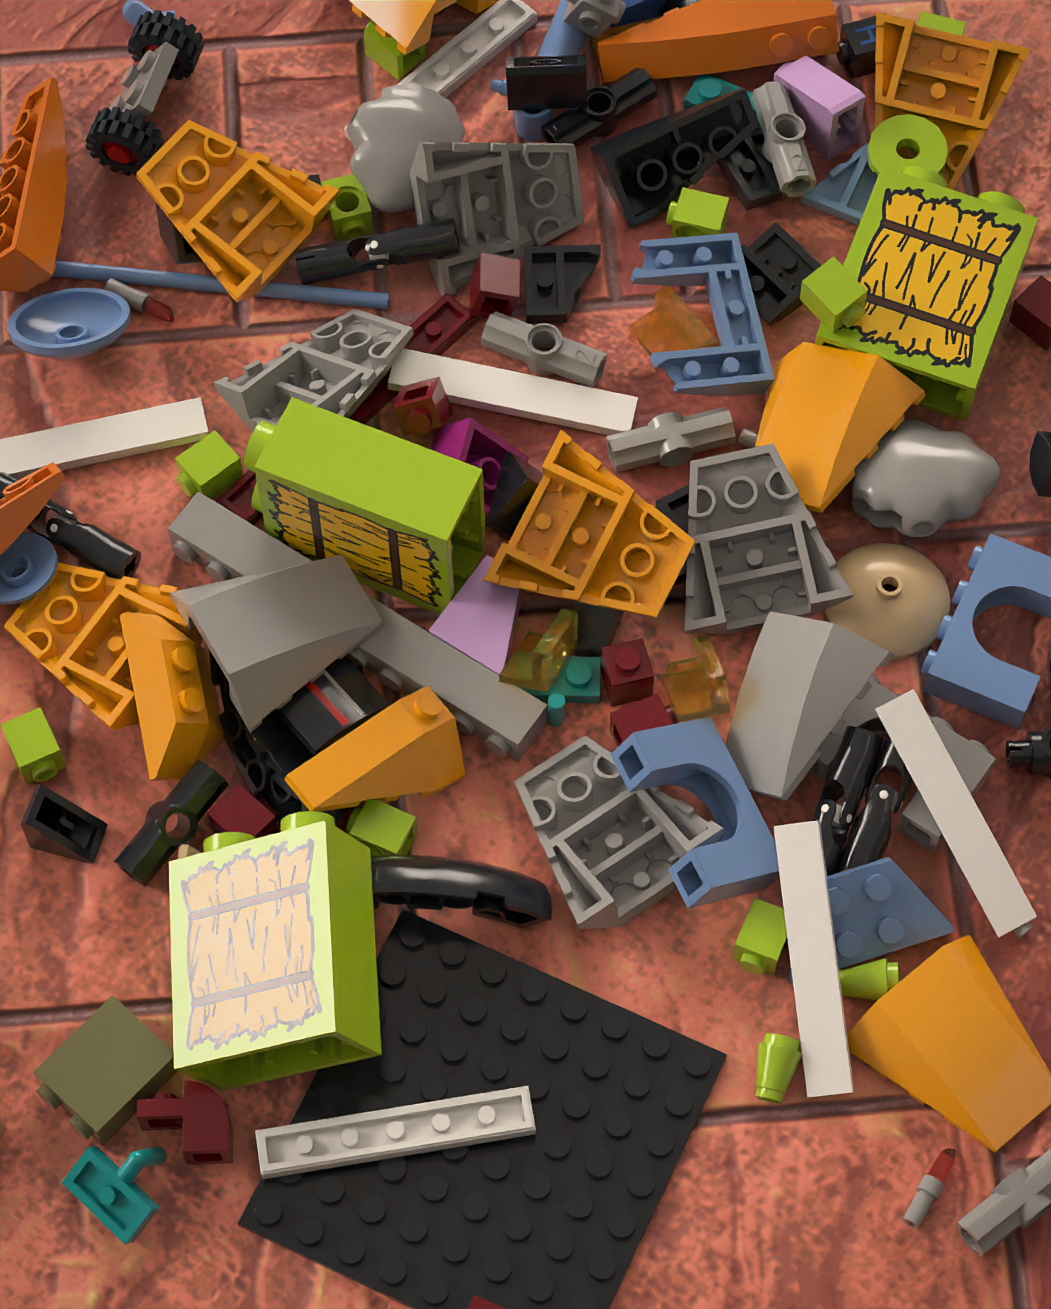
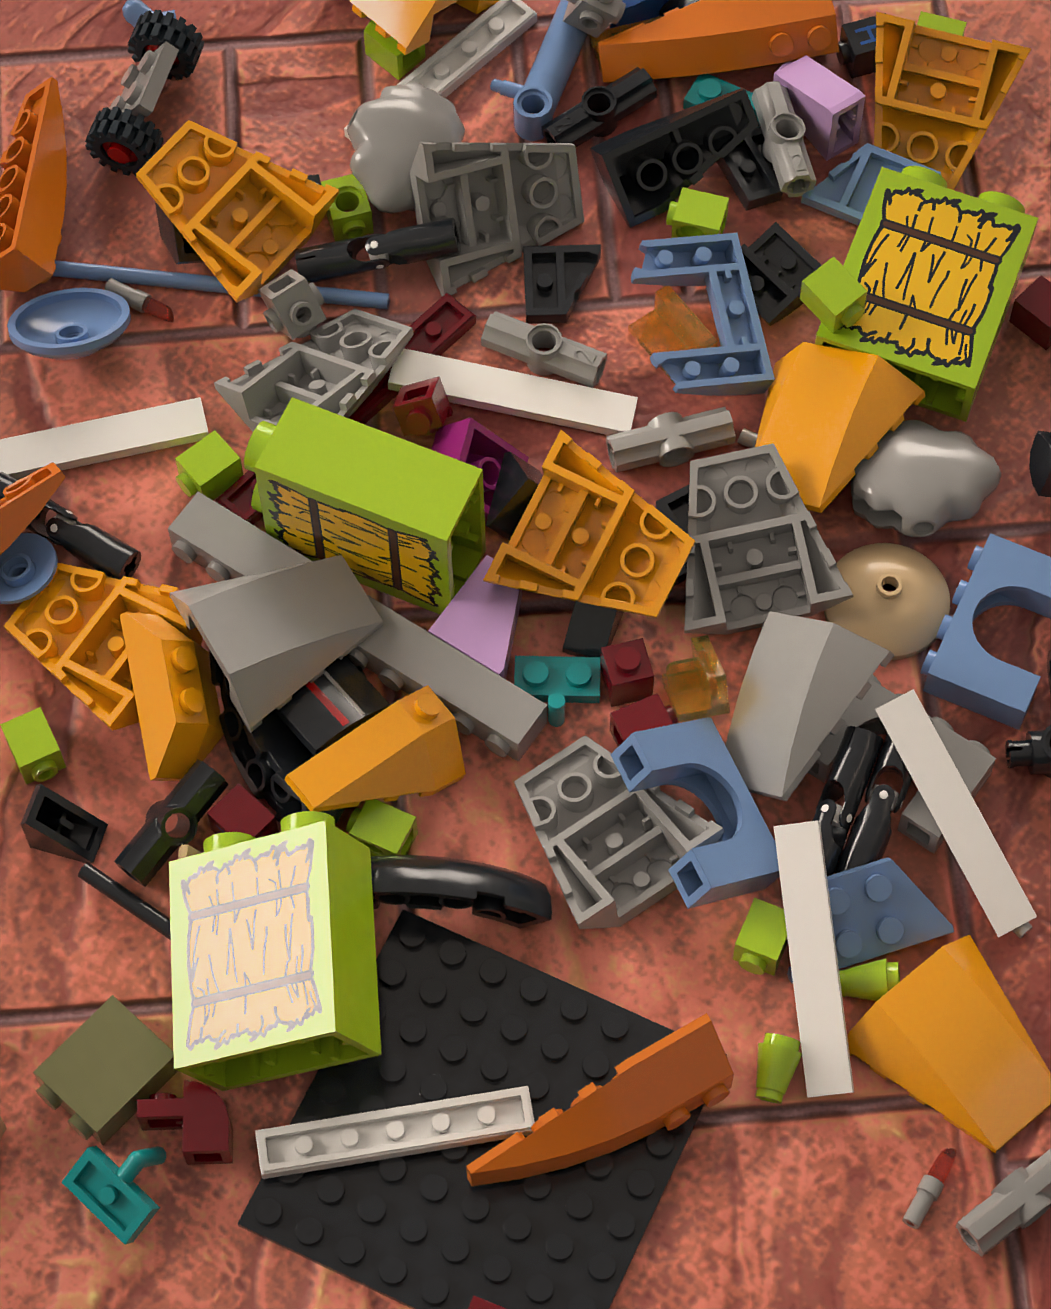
(126, 899): none -> black bar
(292, 305): none -> light grey brick
(494, 285): dark red brick -> none
(543, 656): clear yellow panel -> none
(546, 82): black slope -> none
(647, 1094): none -> orange wedge
(907, 132): lime tile -> none

